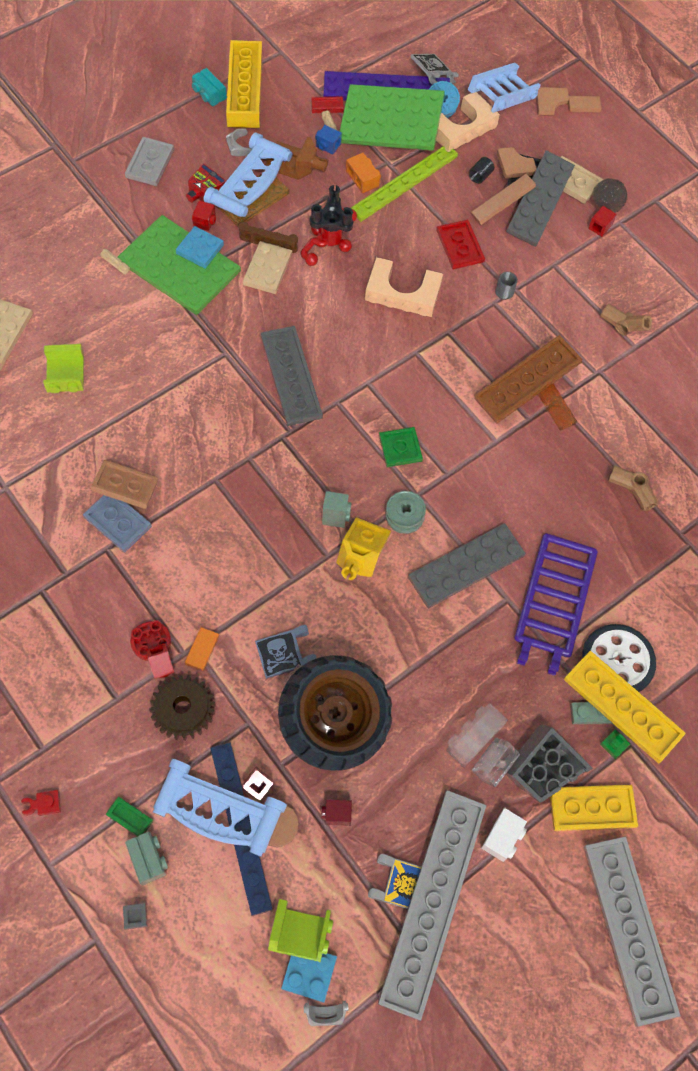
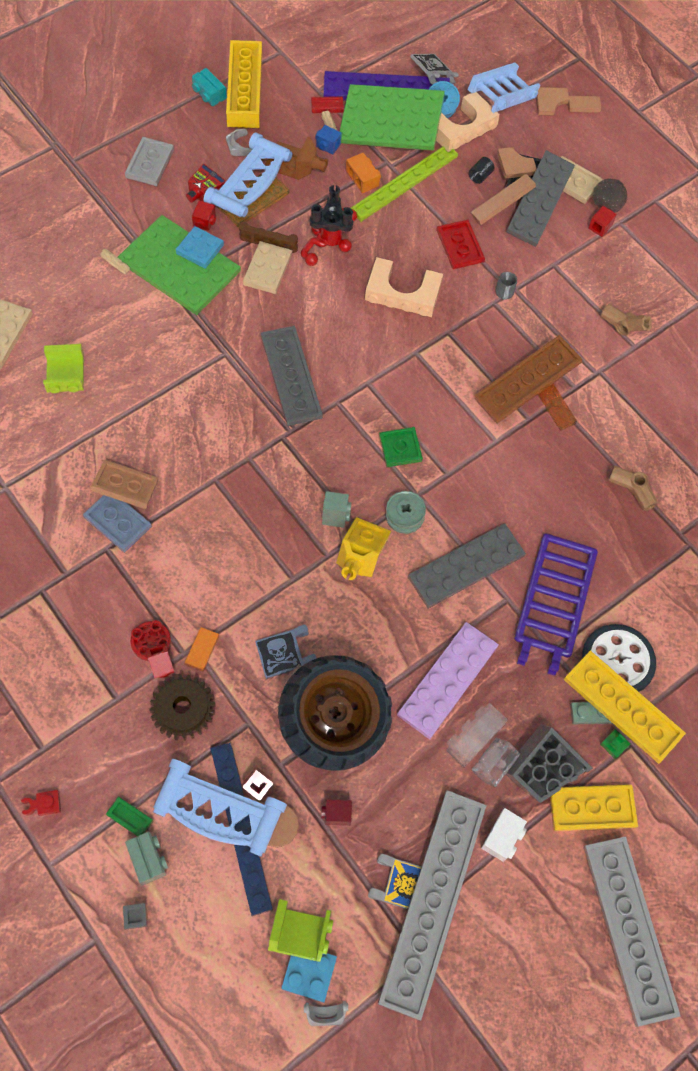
(447, 680): none -> lavender plate

